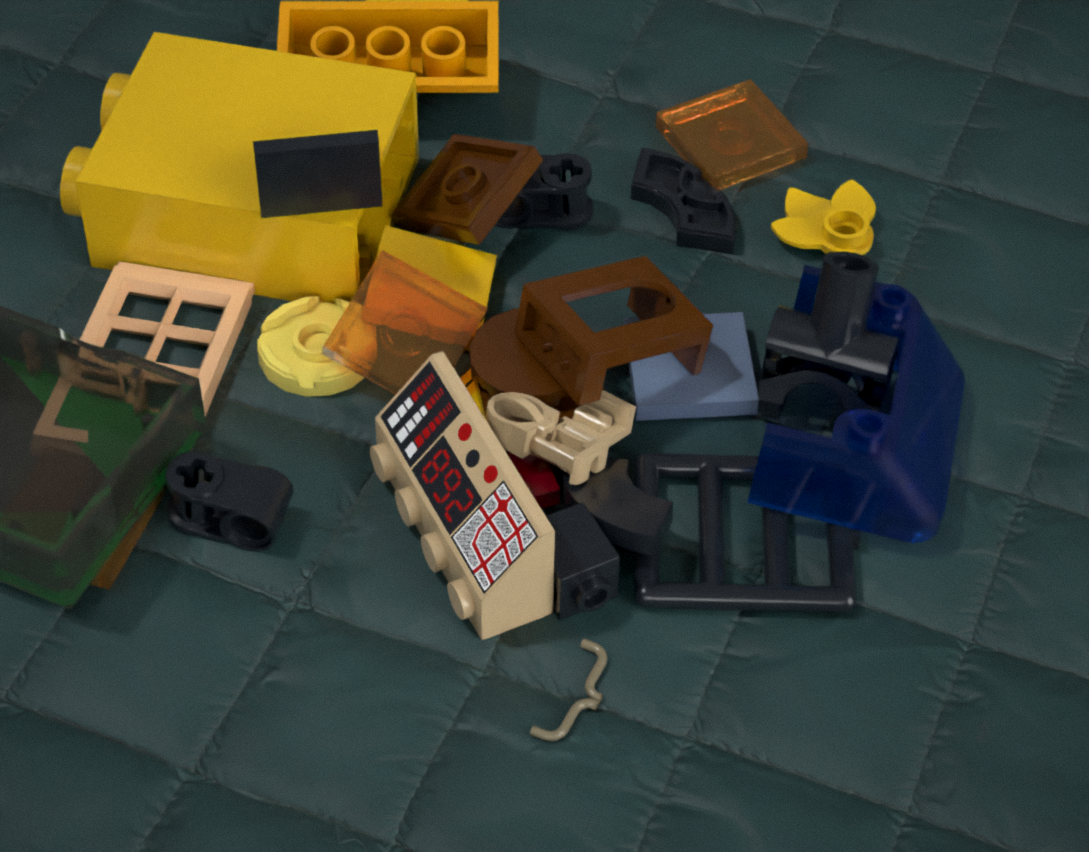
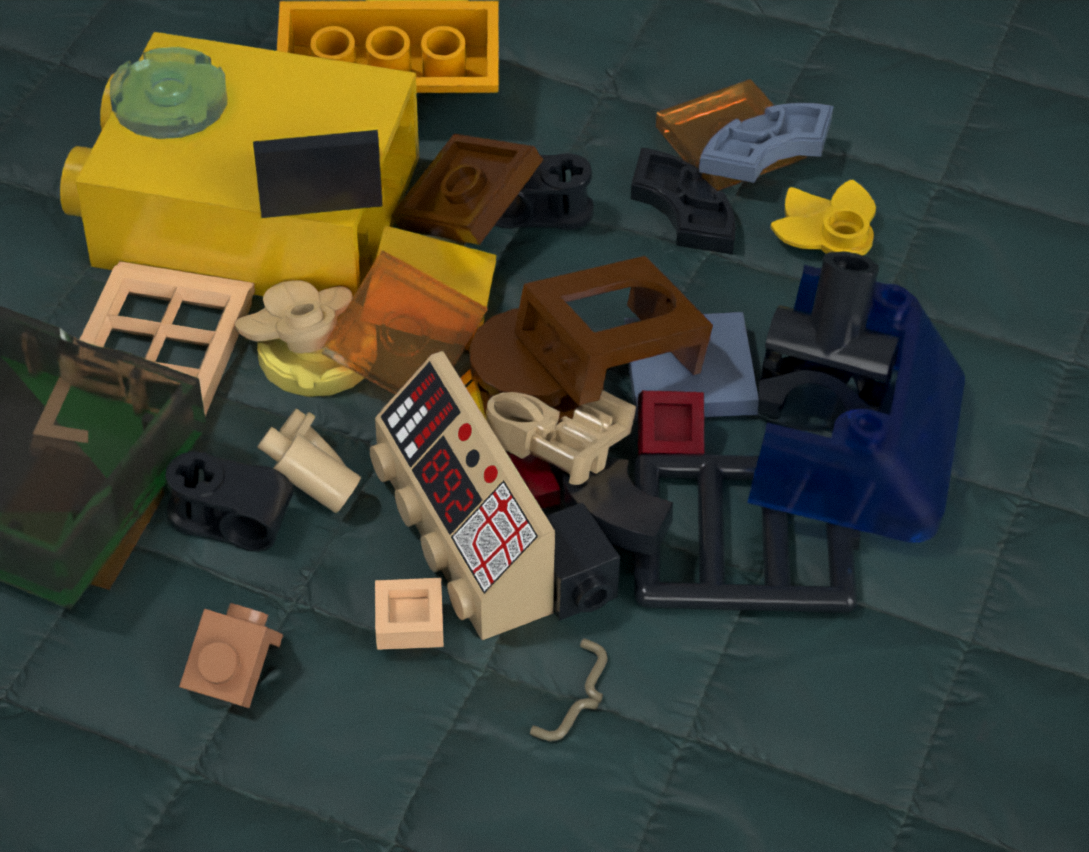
(168, 93): none -> clear light blue tile
(229, 654): none -> nougat bracket
(296, 315): none -> tan plate
(309, 461): none -> tan plant
(408, 613): none -> light nougat plate
(670, 422): none -> dark red plate
(750, 146): none -> sand blue tile

